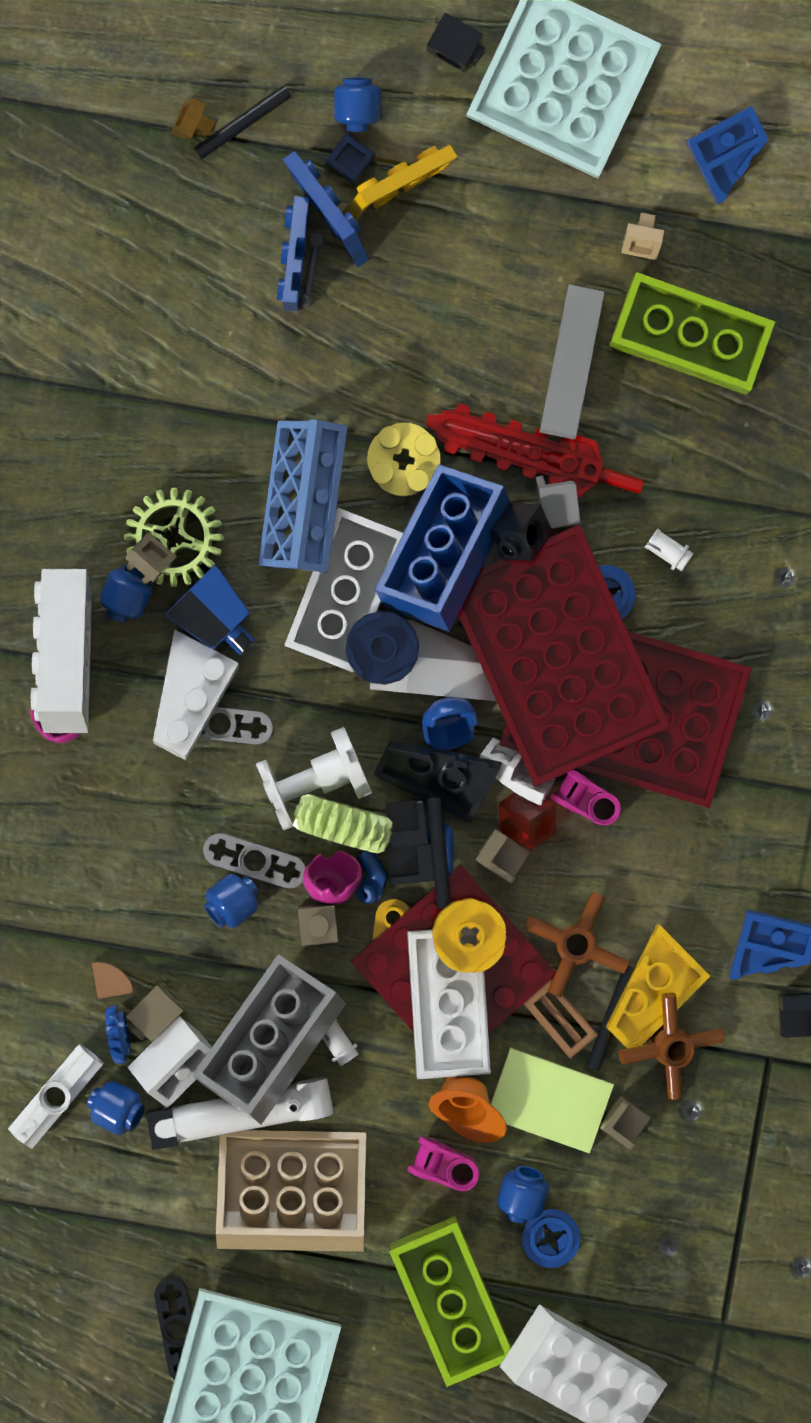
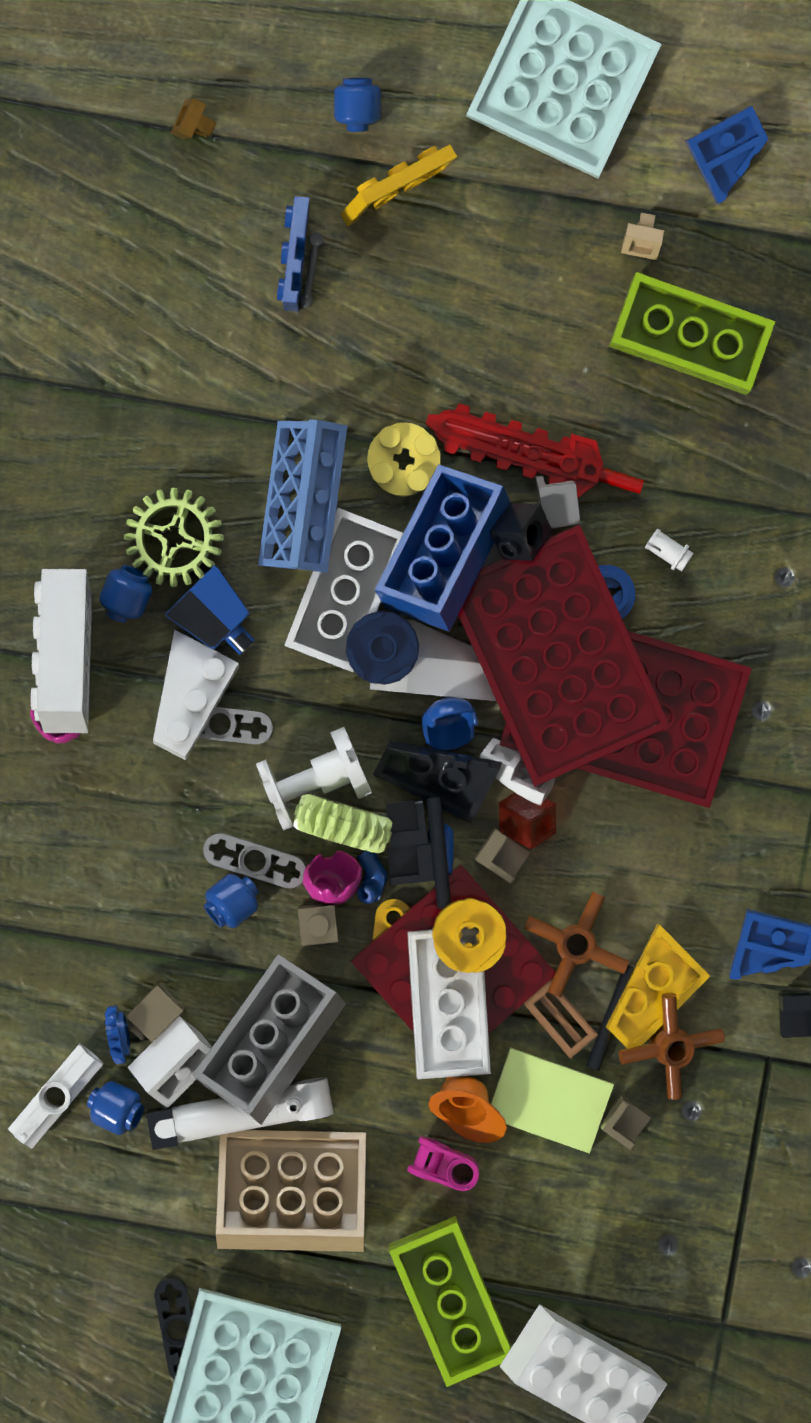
(110, 980): medium nougat tile -> none
(150, 558): dark tan tile -> none
(242, 122): black bar -> none
(326, 201): blue wing -> none
(339, 1044): white pin -> none
(350, 159): dark blue tile -> none
(456, 43): black brick -> none
(523, 1194): blue head -> none
(567, 1242): blue gear -> none
(571, 362): light grey slope -> none
(584, 797): dark pink piece -> none

